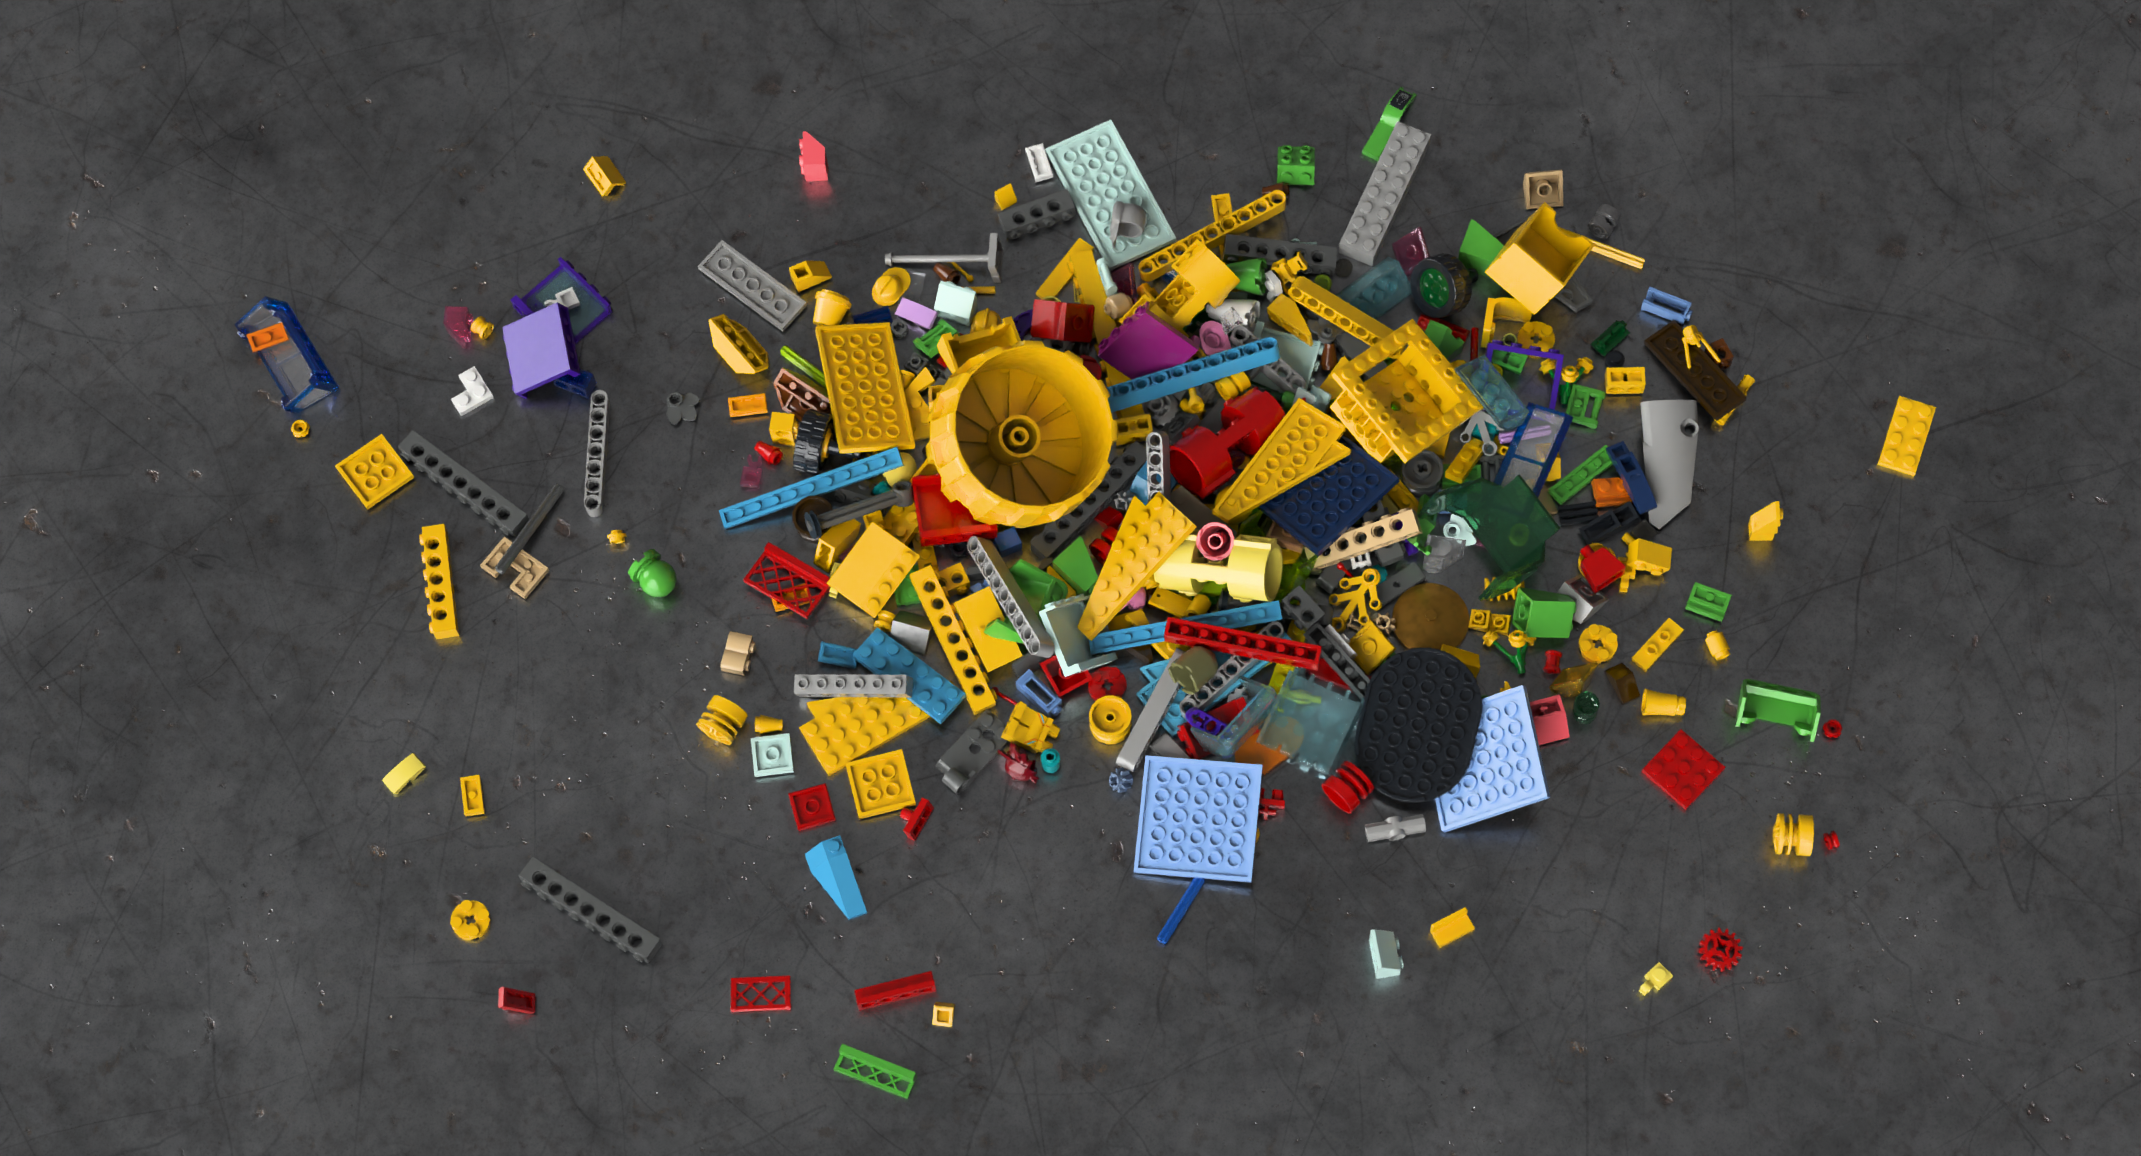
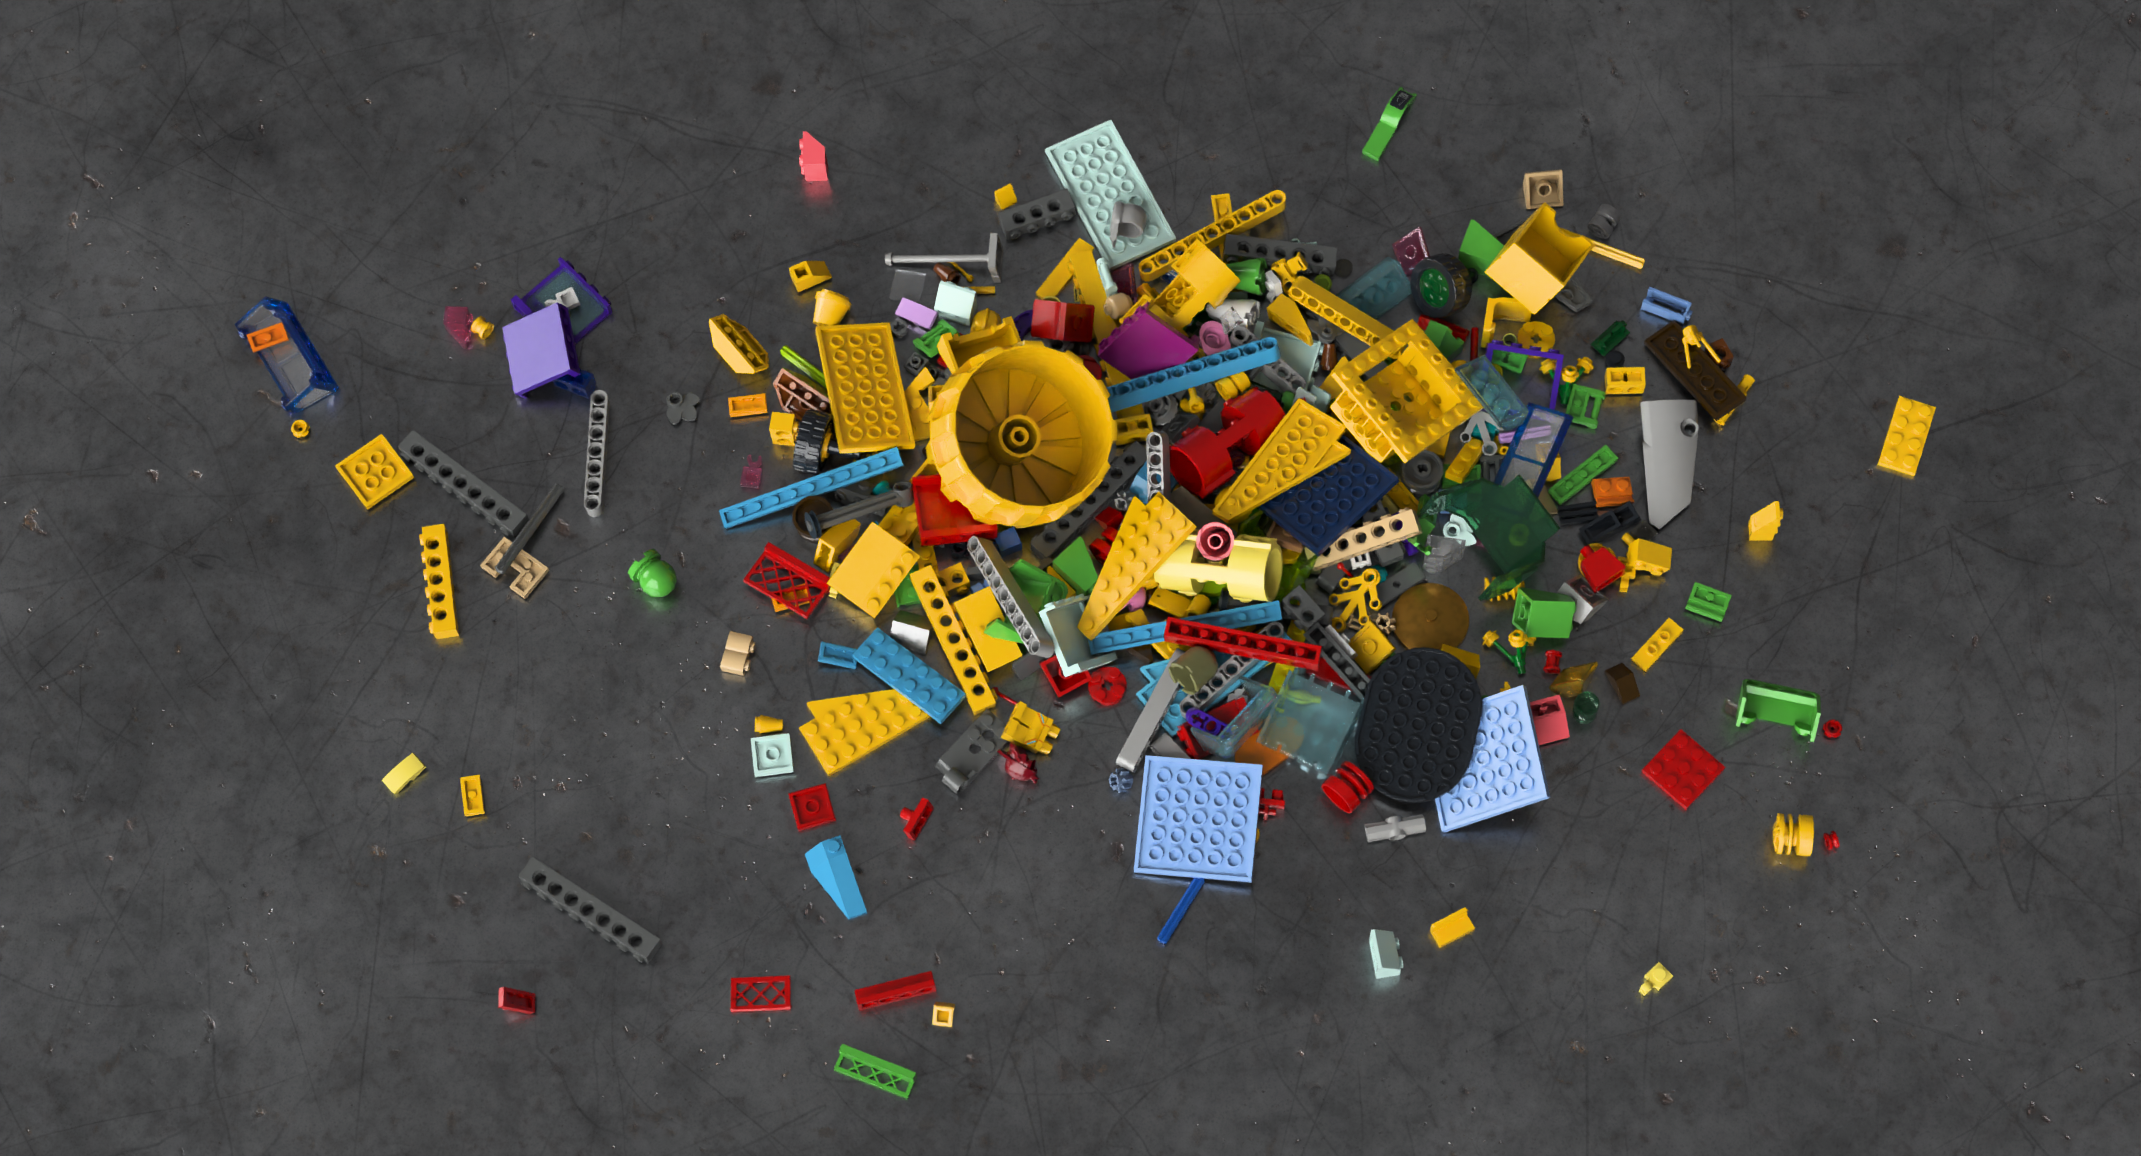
(473, 930): yellow plate -> none
(475, 394): white plate -> none
(603, 174): yellow panel -> none
(616, 536): yellow plate -> none
(722, 720): yellow wheel -> none
(752, 285): light grey plate -> none
(770, 453): red cone -> none
(853, 685): light grey brick -> none
(856, 318): clear blue tile -> none
(876, 517): yellow plate -> none
(880, 784): yellow plate -> none
(884, 621): yellow wheel -> none
(891, 286): yellow piece -> none
(902, 473): light yellow dish -> none
(906, 377): yellow piece -> none
(1039, 162): white plate -> none
(1050, 760): teal brick -> none
(1052, 708): medium blue window -> none
(1108, 709): yellow wheel -> none
(1280, 186): reddish brown cone -> none
(1296, 165): bright green bracket -> none
(1384, 193): light grey brick -> none
(1484, 621): yellow slope -> none
(1595, 633): yellow plate -> none
(1632, 476): dark blue slope -> none
(1662, 703): yellow plant -> none
(1717, 645): yellow brick -> none
(1724, 958): red gear -> none

